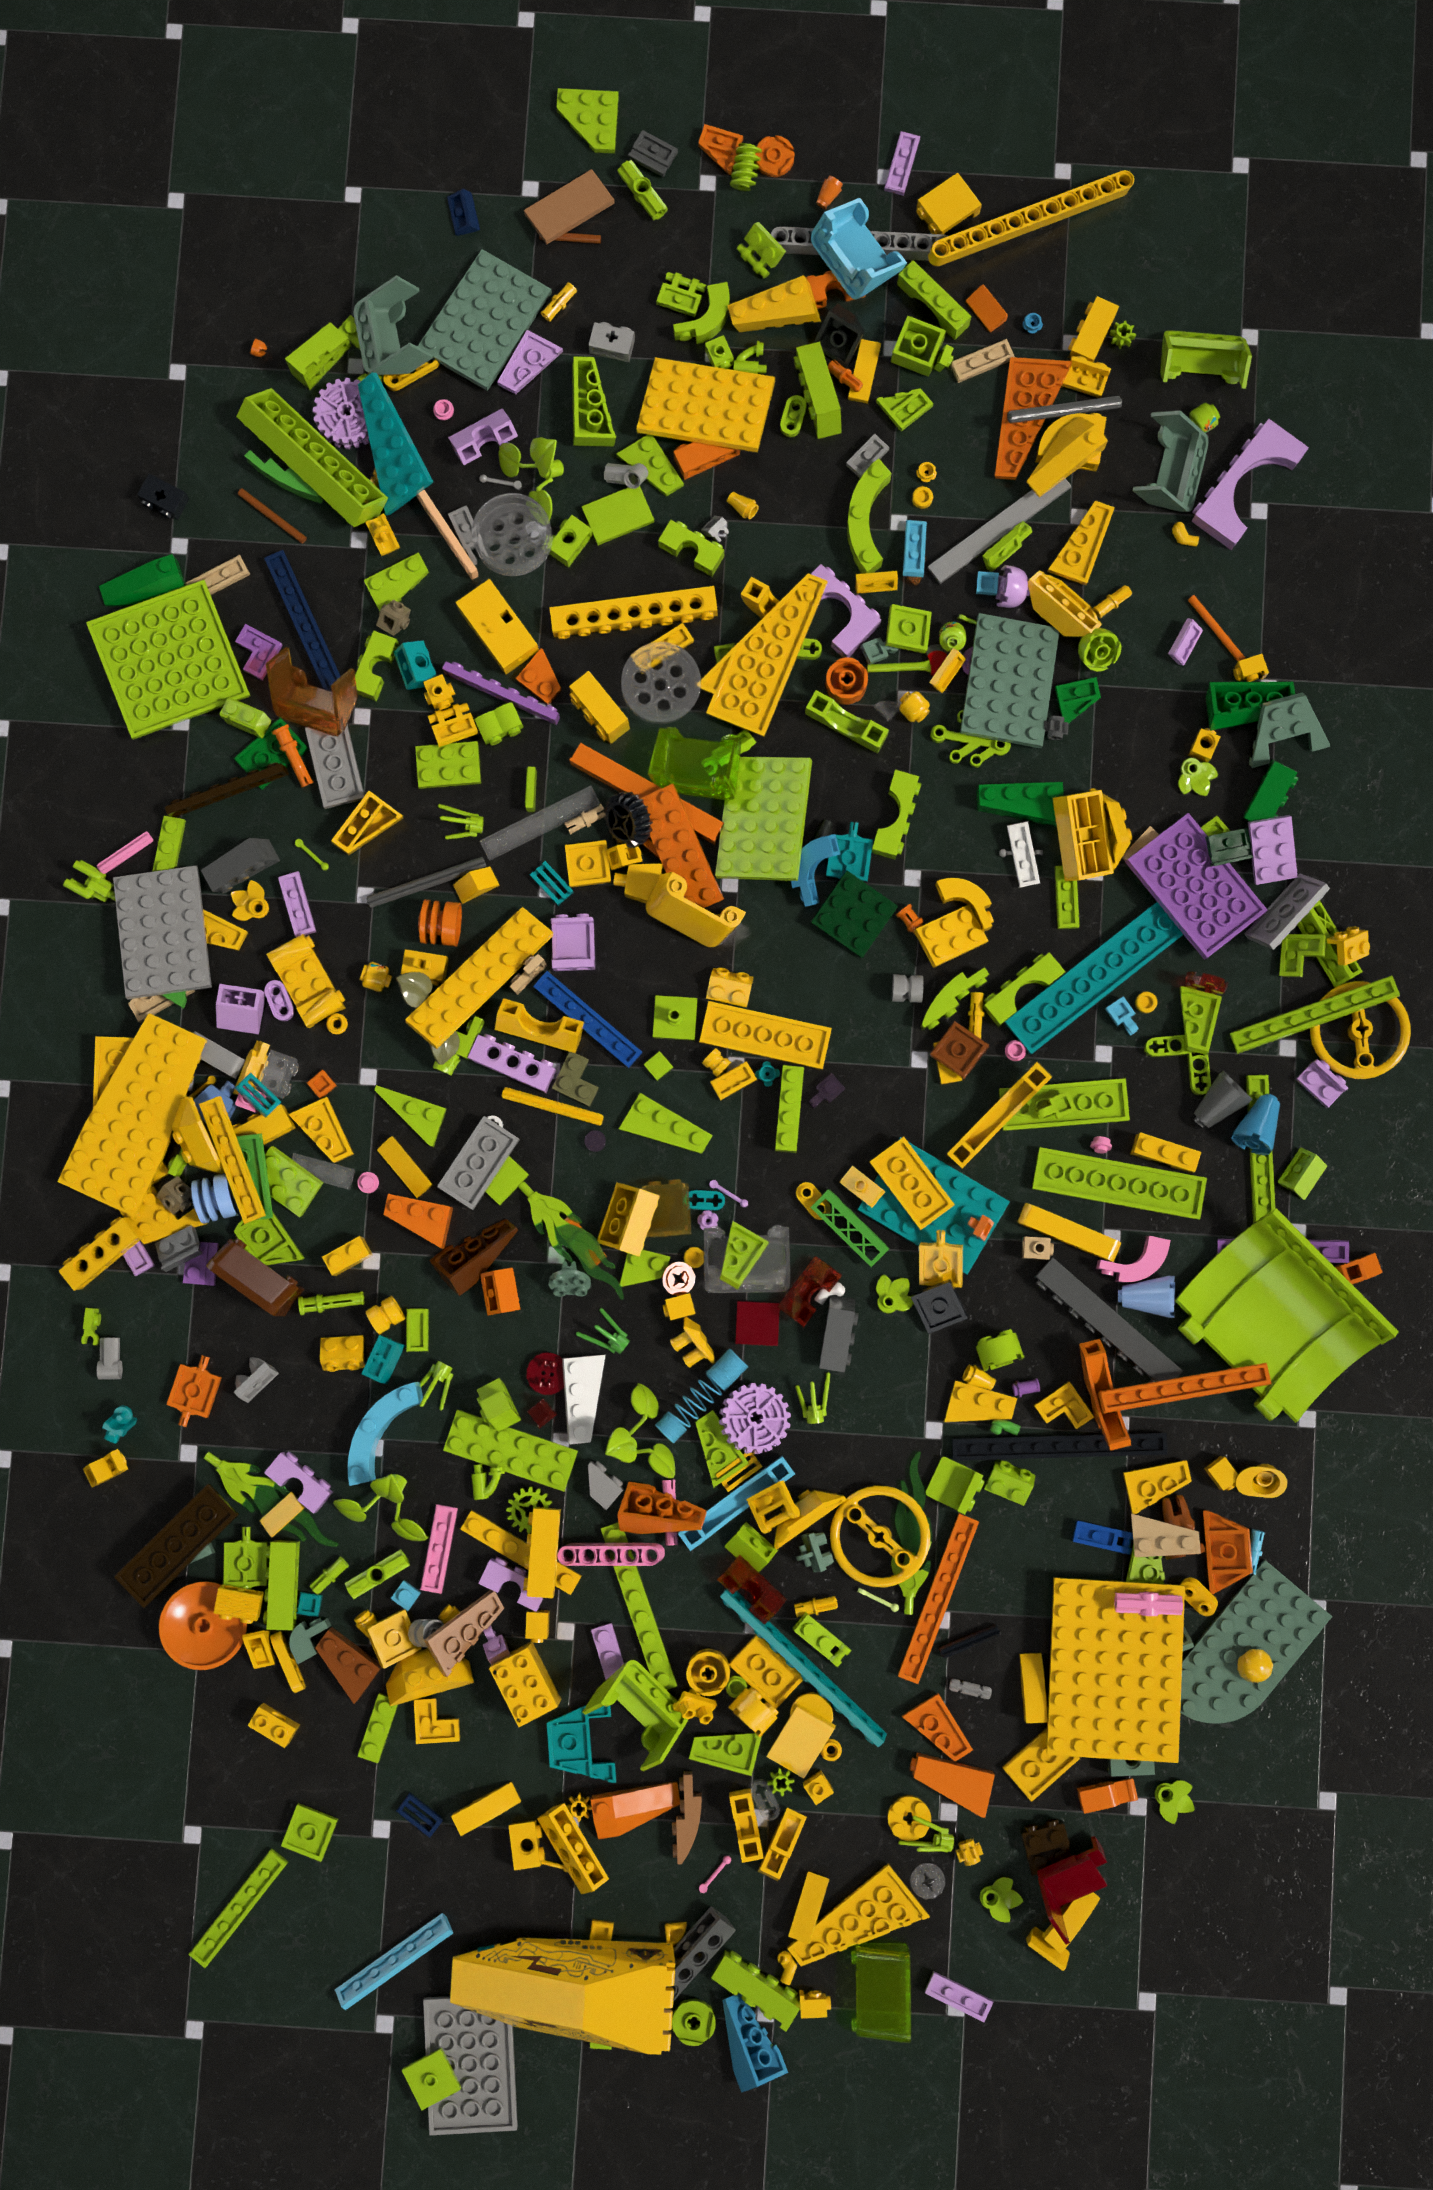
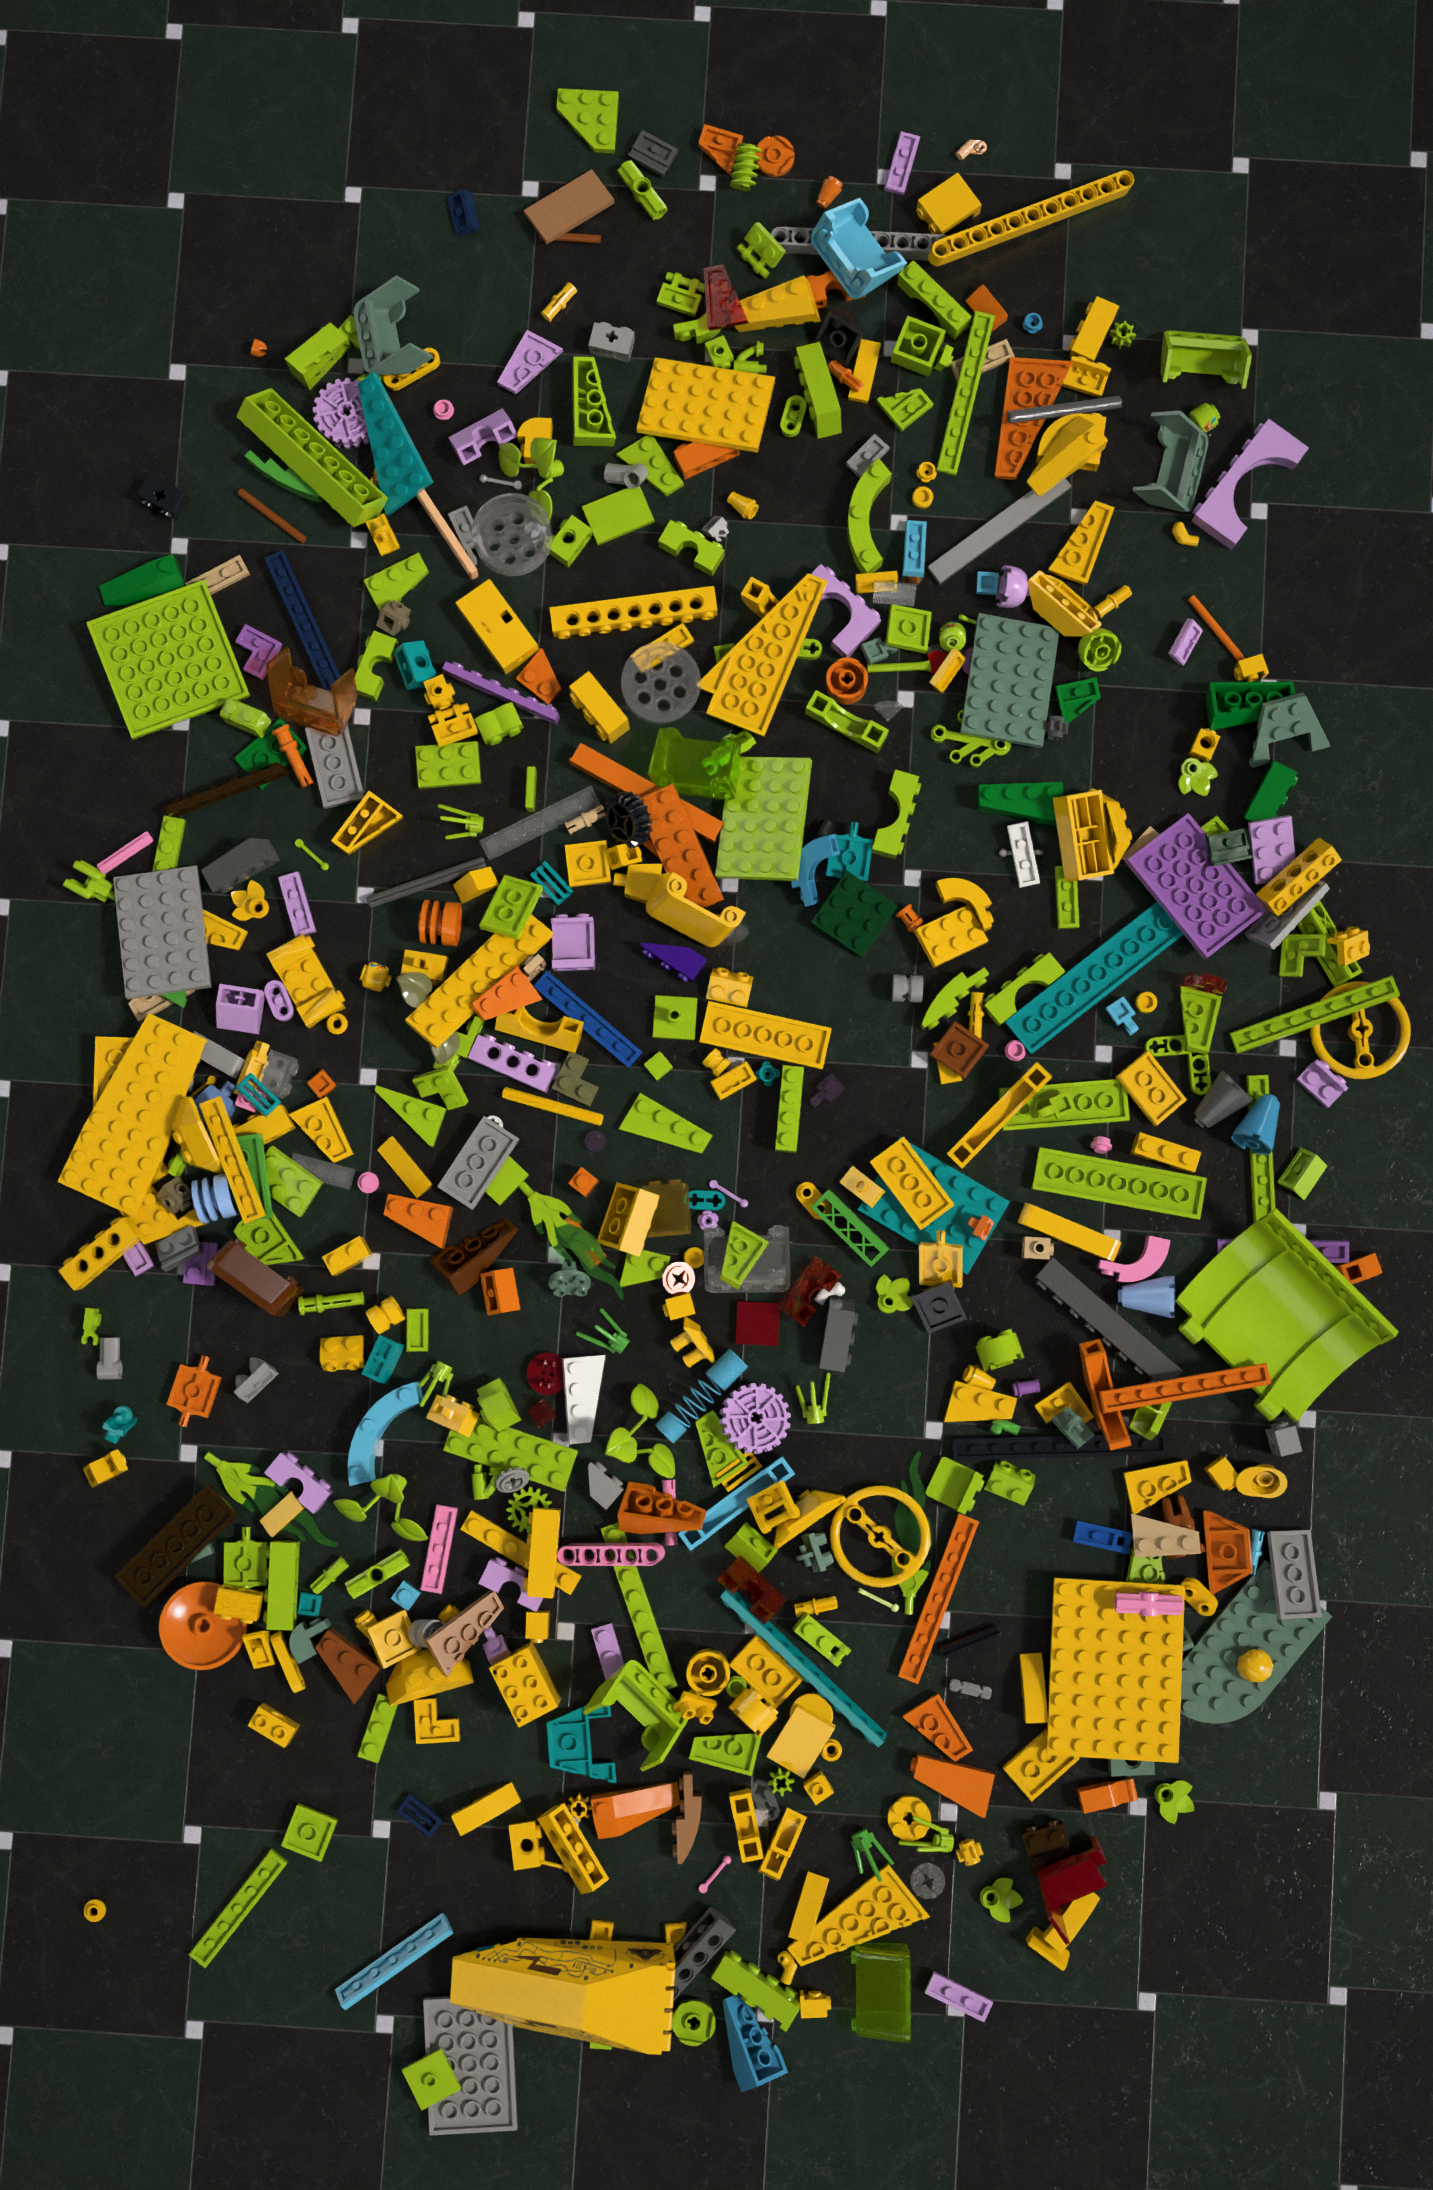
(99, 1905): none -> yellow plate
(442, 1082): none -> lime plate
(453, 1415): none -> yellow brick
(484, 319): sand green plate -> none
(505, 995): none -> orange wing
(511, 907): none -> lime tile
(520, 1479): none -> light grey gear
(530, 430): none -> yellow brick
(583, 1182): none -> orange brick
(680, 959): none -> dark purple slope
(722, 301): none -> clear red wing
(862, 1841): none -> bright green plant
(894, 593): none -> clear panel
(914, 706): yellow head -> none
(965, 393): none -> lime tile
(971, 147): none -> light nougat arm
(1006, 546): lime hinge -> none
(1073, 1427): none -> sand green hips
(1149, 1419): none -> lime panel
(1151, 1088): none -> yellow tile
(1283, 1439): none -> light grey brick
(1294, 1574): none -> light grey plate
(1298, 877): none -> yellow brick

